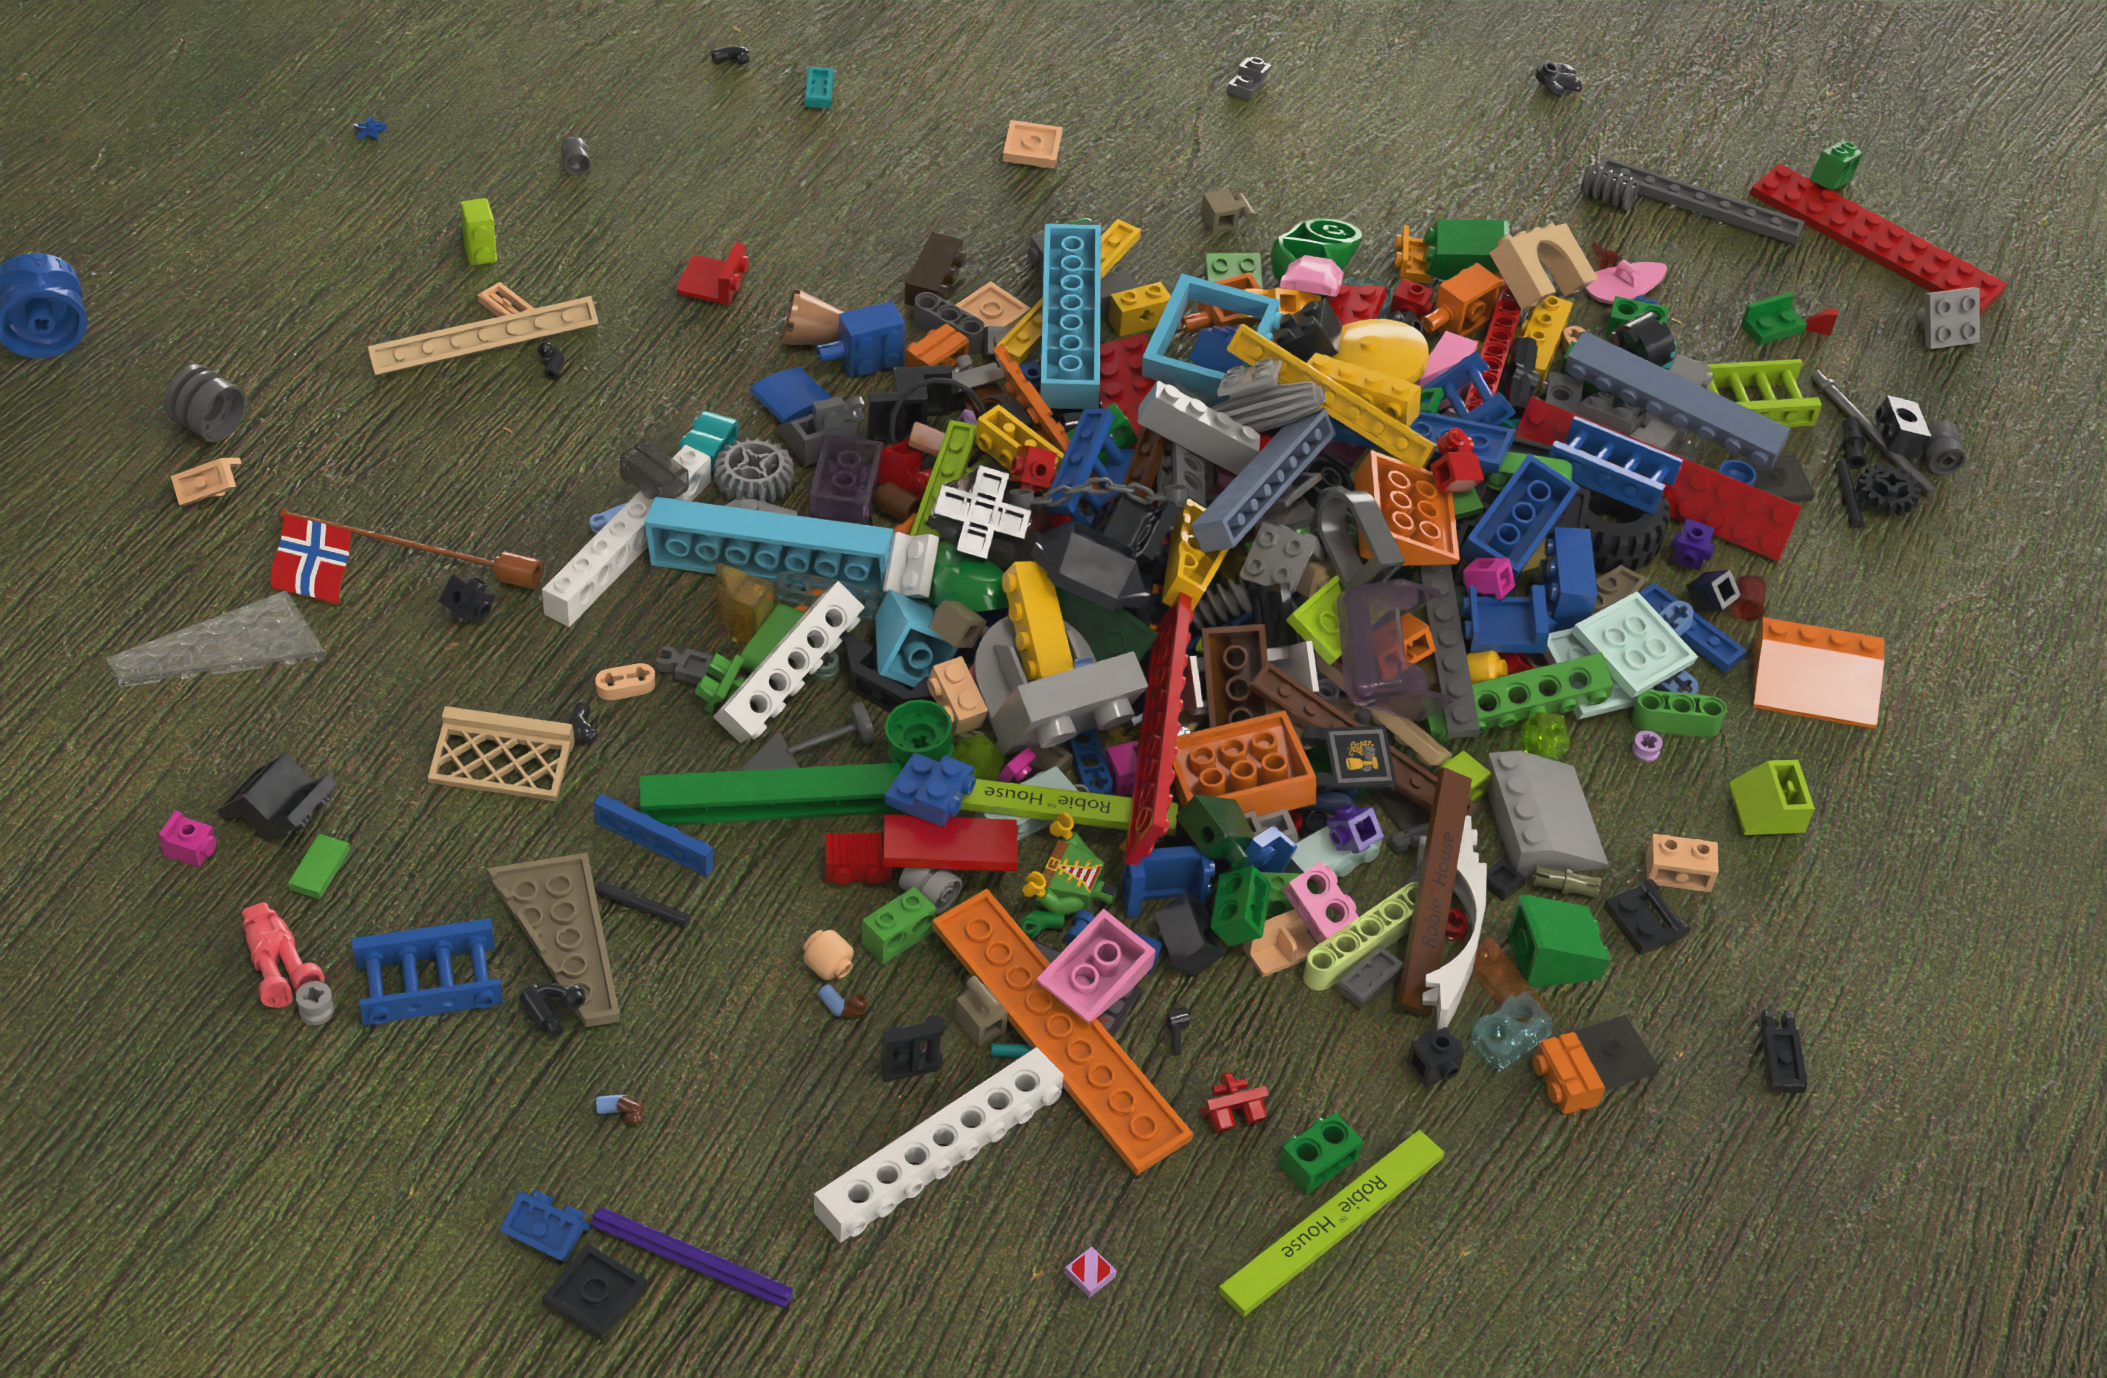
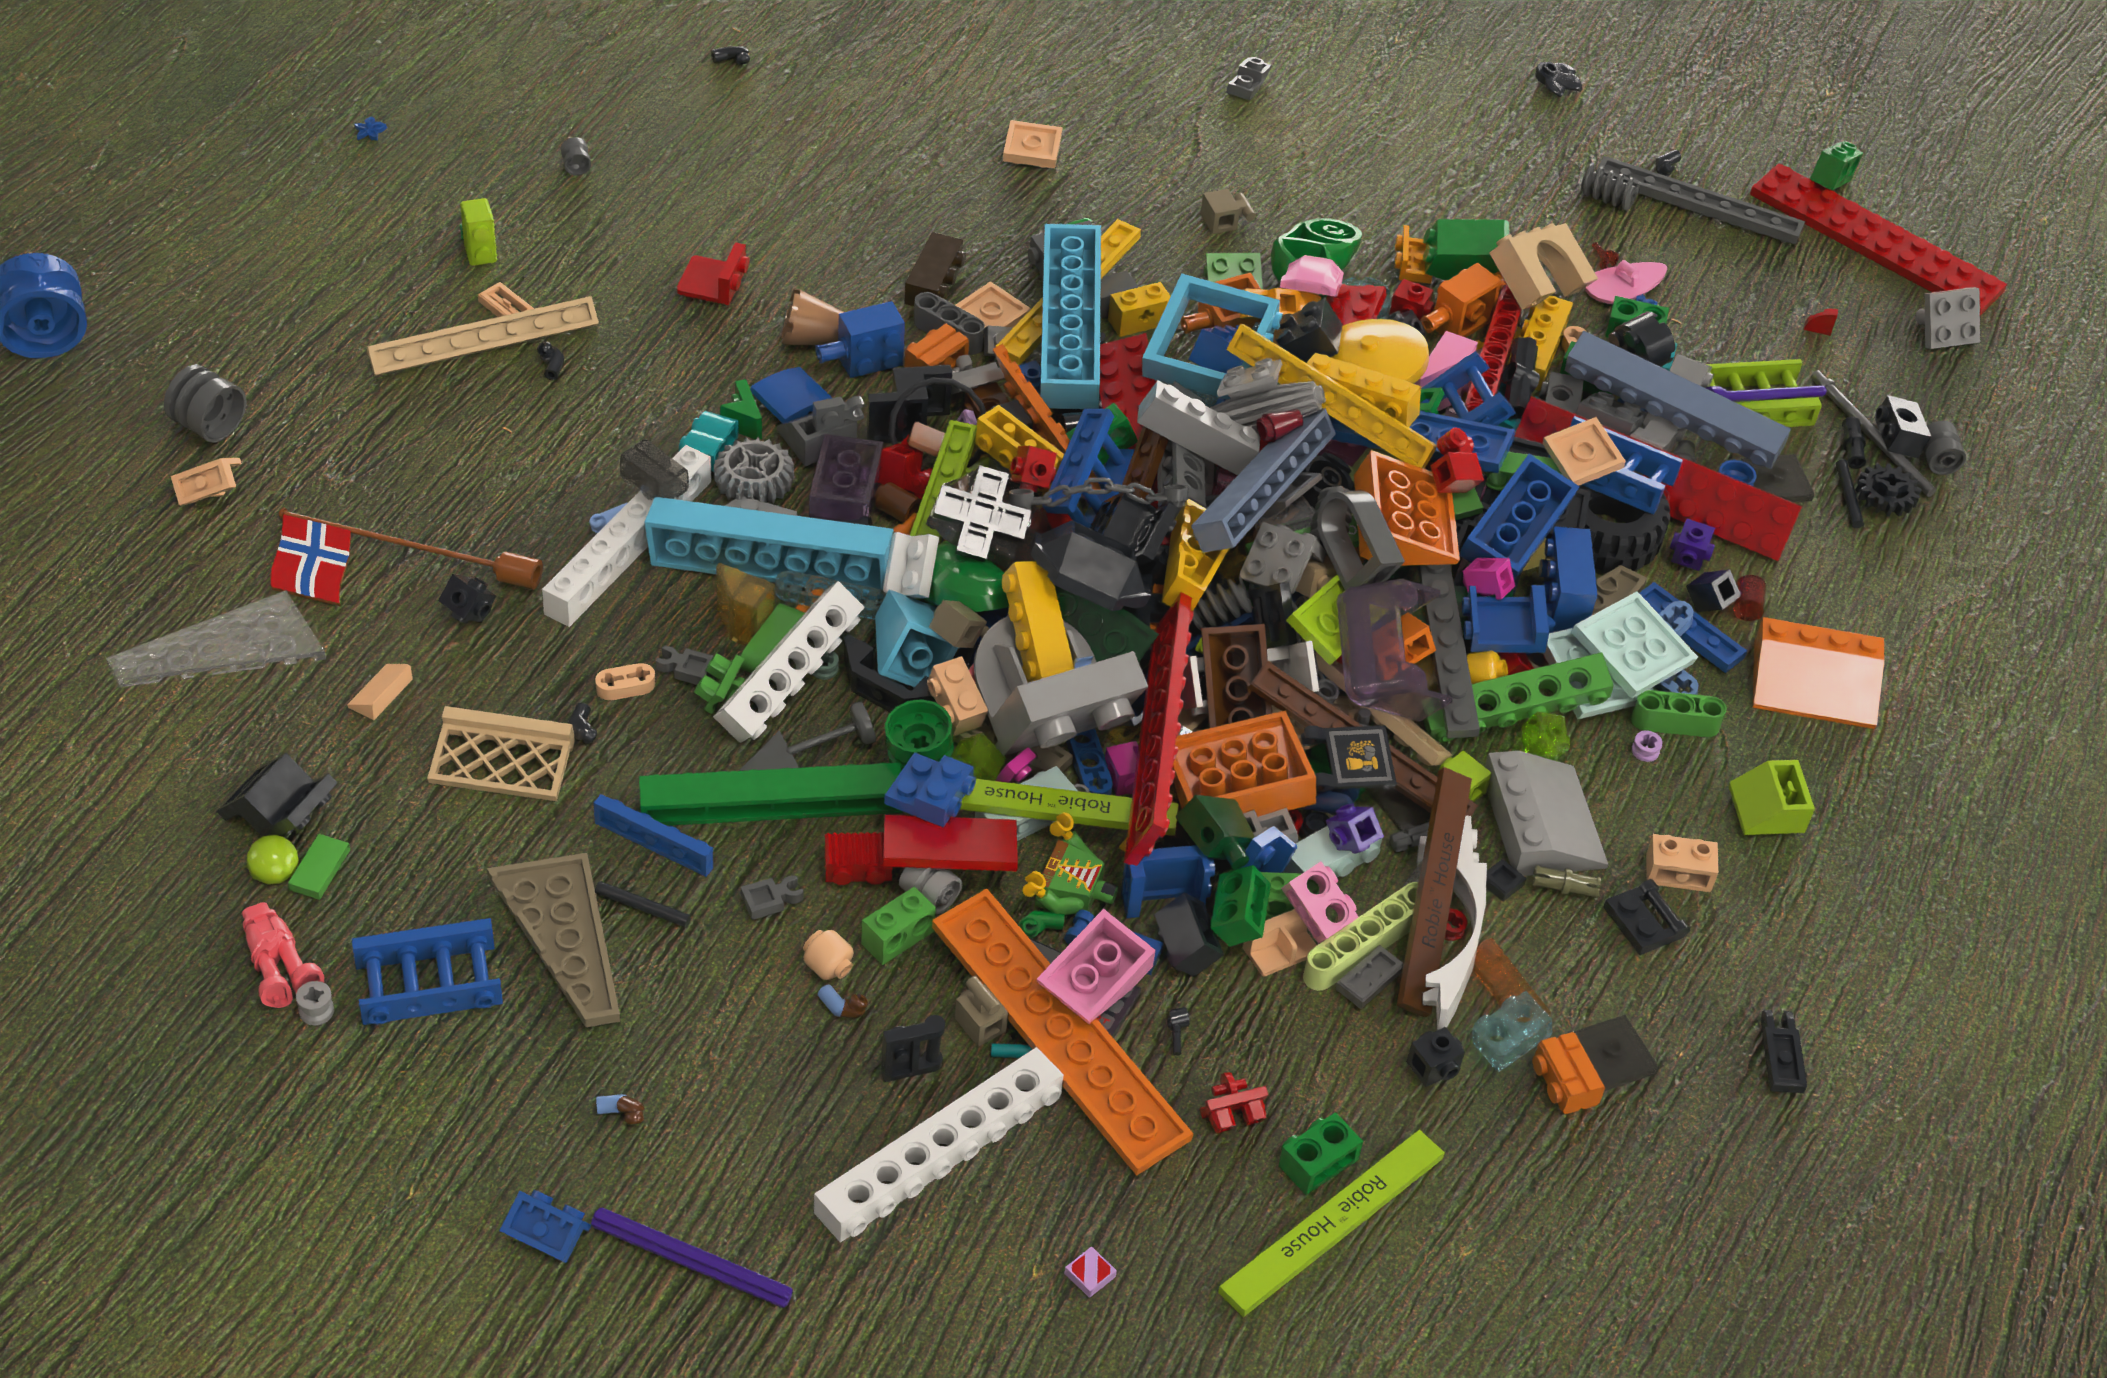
(187, 840): dark pink brick -> none
(272, 859): none -> lime hair
(381, 690): none -> light nougat slope
(542, 1010): black plant -> none
(594, 1292): black plate -> none
(744, 410): none -> green slope
(767, 898): none -> dark grey plate
(819, 87): teal plate -> none
(1278, 424): none -> dark red cone
(1556, 942): green slope -> none
(1584, 452): none -> light nougat plate
(1665, 162): none -> black arm
(1770, 394): none -> dark purple piece
(1772, 319): green bracket -> none

